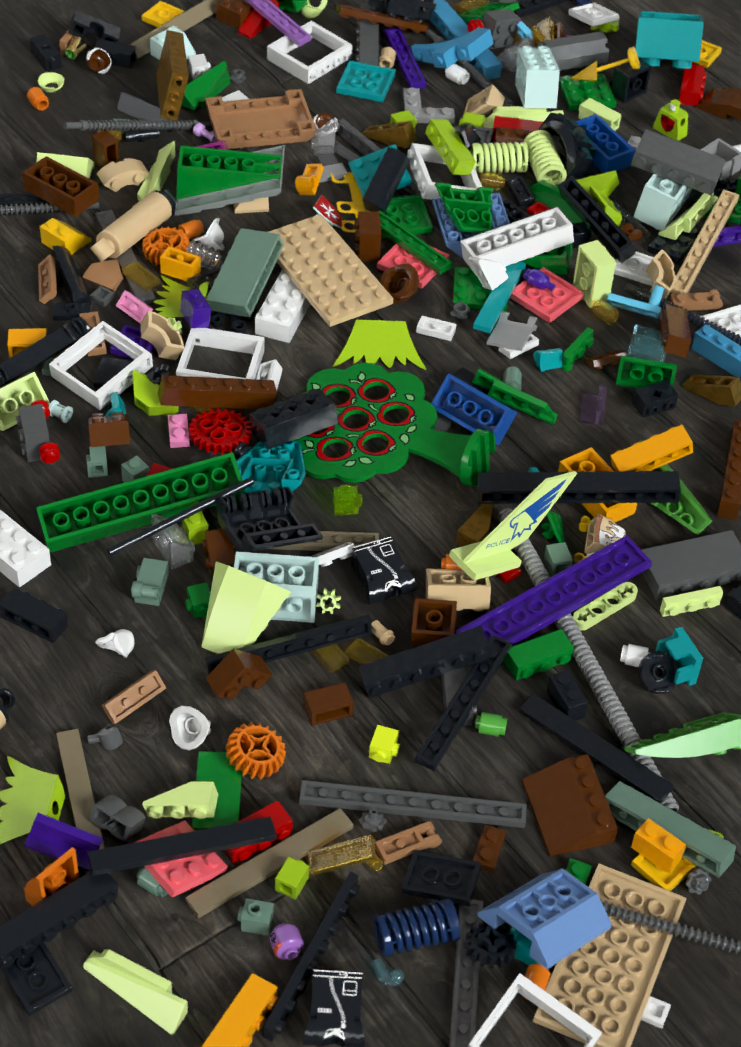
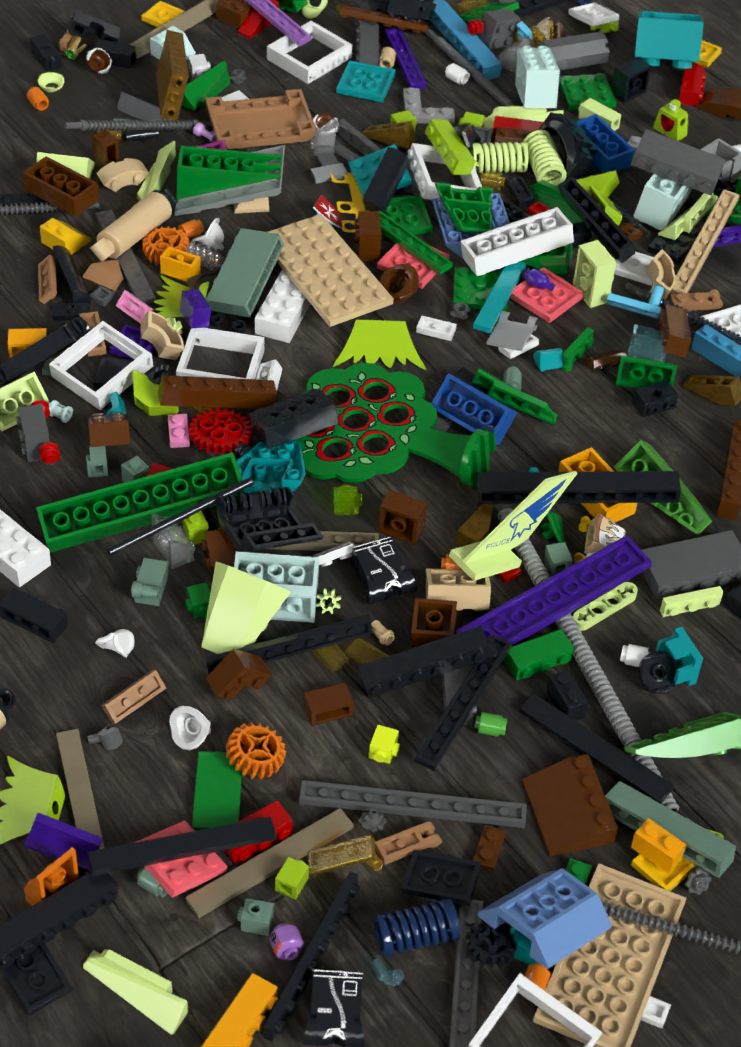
(117, 817): dark grey brick -> none
(141, 276): clear yellow tile -> none
(188, 800): yellowish green slope -> none
(309, 181): light orange plate -> none
(402, 517): none -> reddish brown brick
(448, 52): dark azure arch -> none
(485, 101): tan slope -> none
(489, 272): white slope -> none
(590, 72): yellow piece -> none
(593, 407): clear purple panel -> none
(605, 312): clear yellow brick -> none
(654, 451): light orange brick -> none

